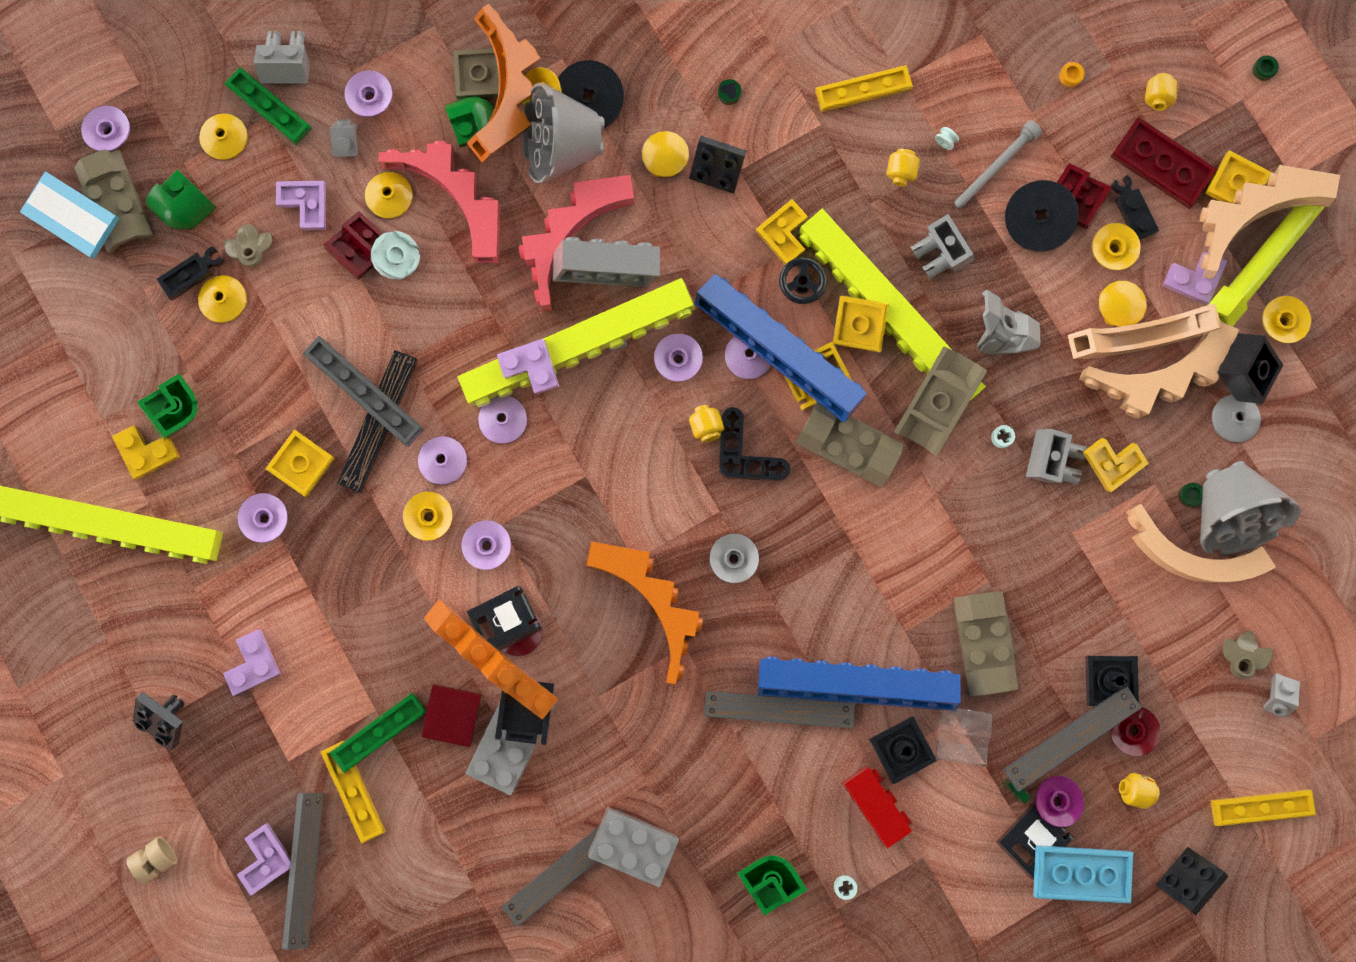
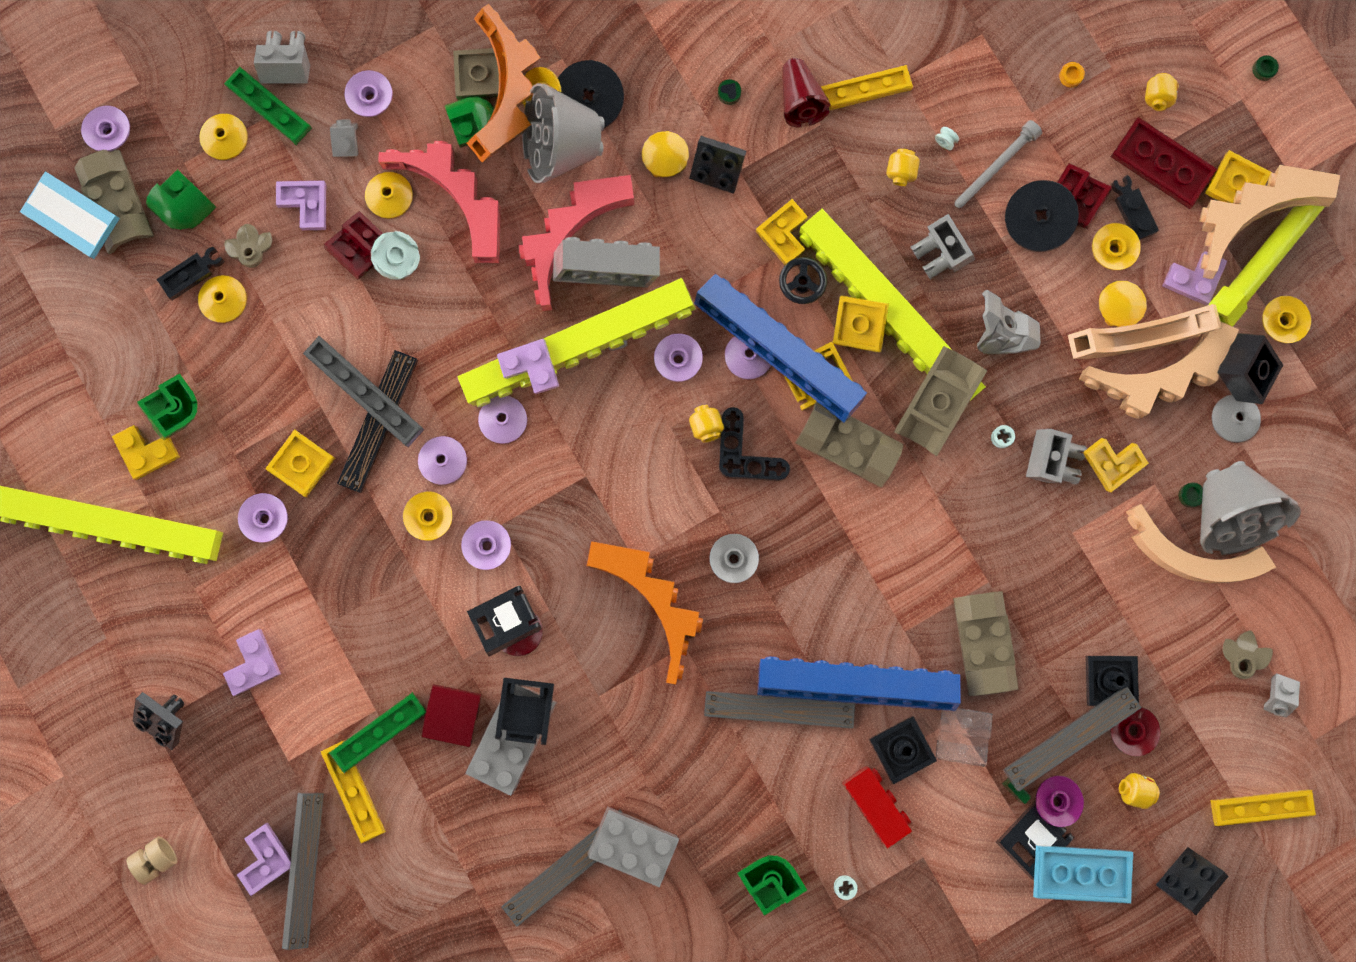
(489, 660): orange arch -> none
(802, 95): none -> dark red cone

